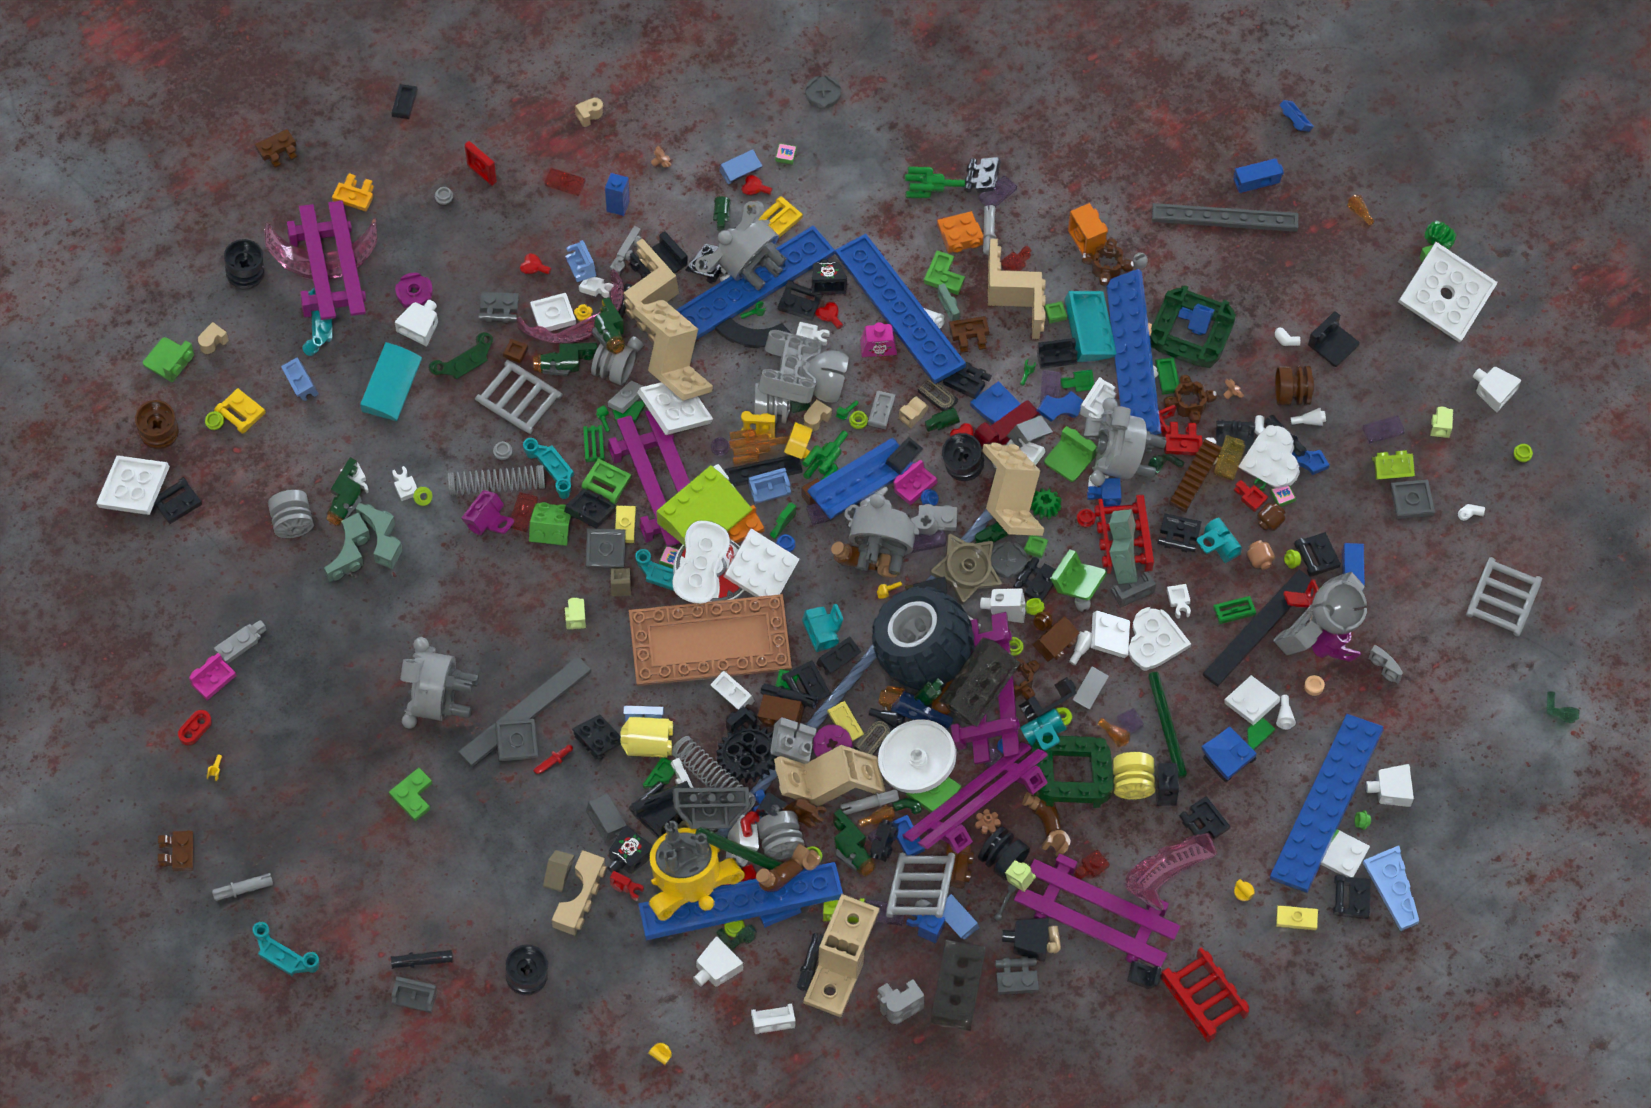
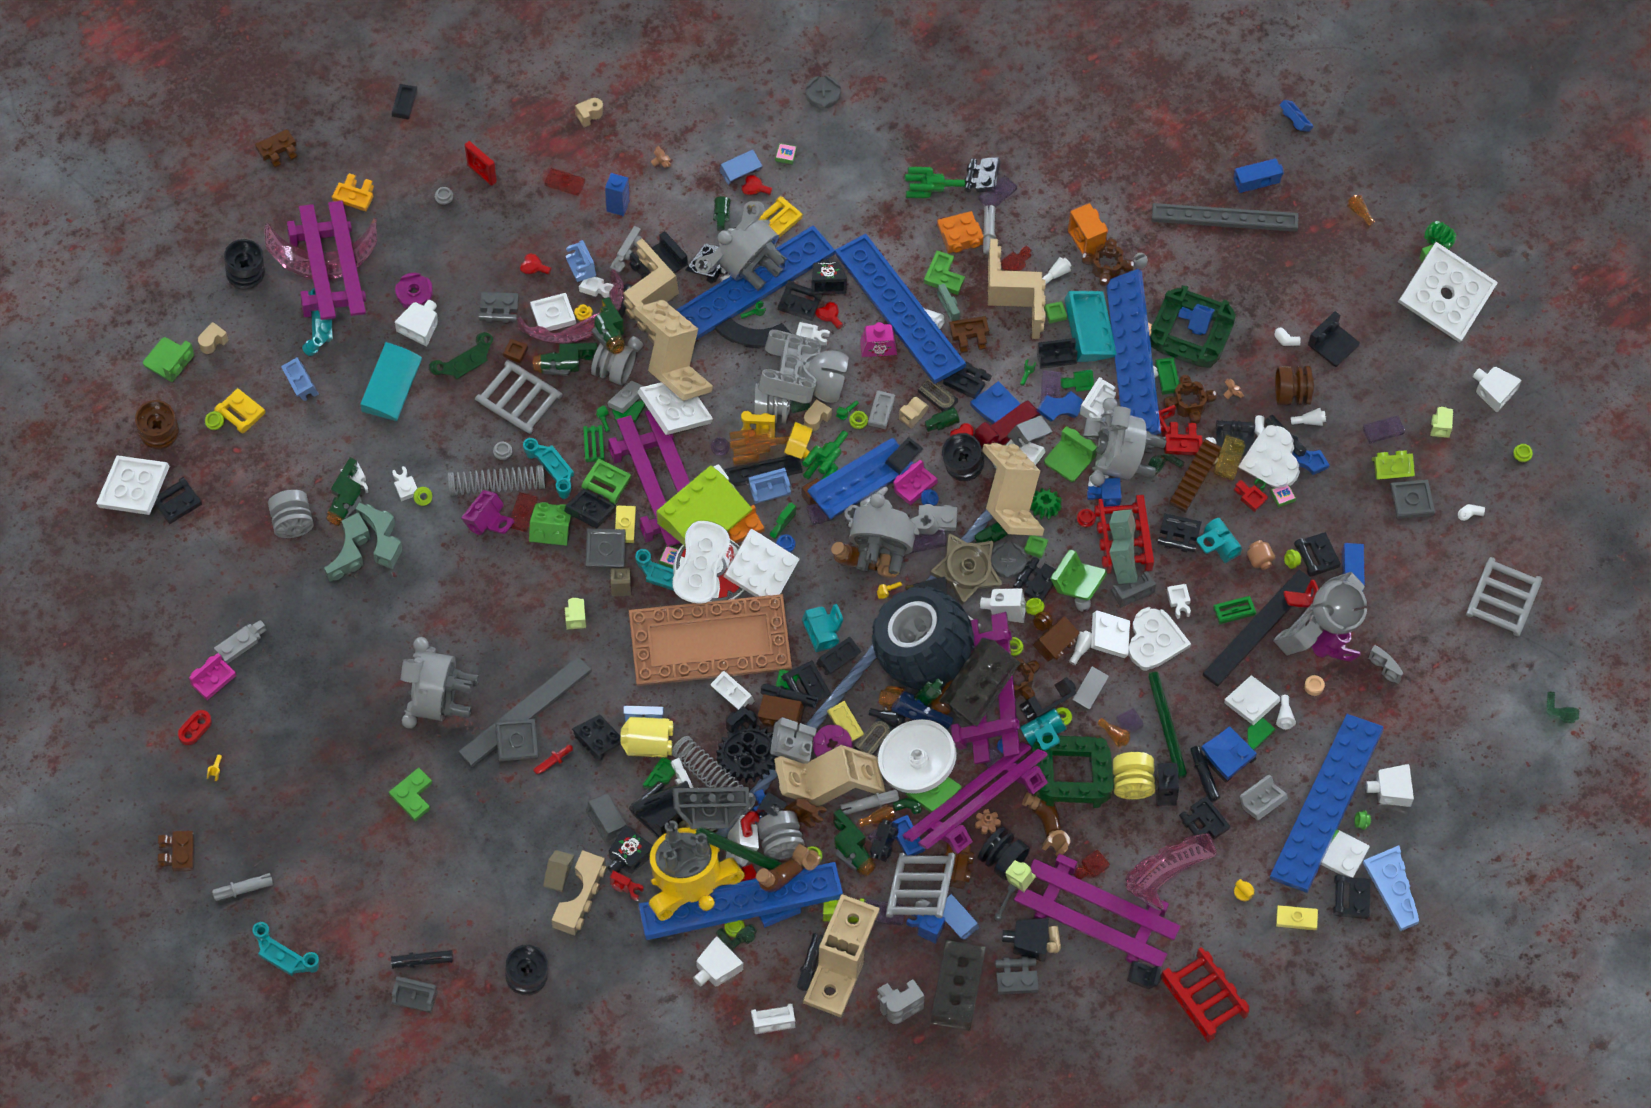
(661, 1052): yellow plate -> none
(1060, 268): none -> white cone
(1202, 767): none -> black axle
(1262, 798): none -> light grey bracket
(1271, 517): reddish brown head -> none

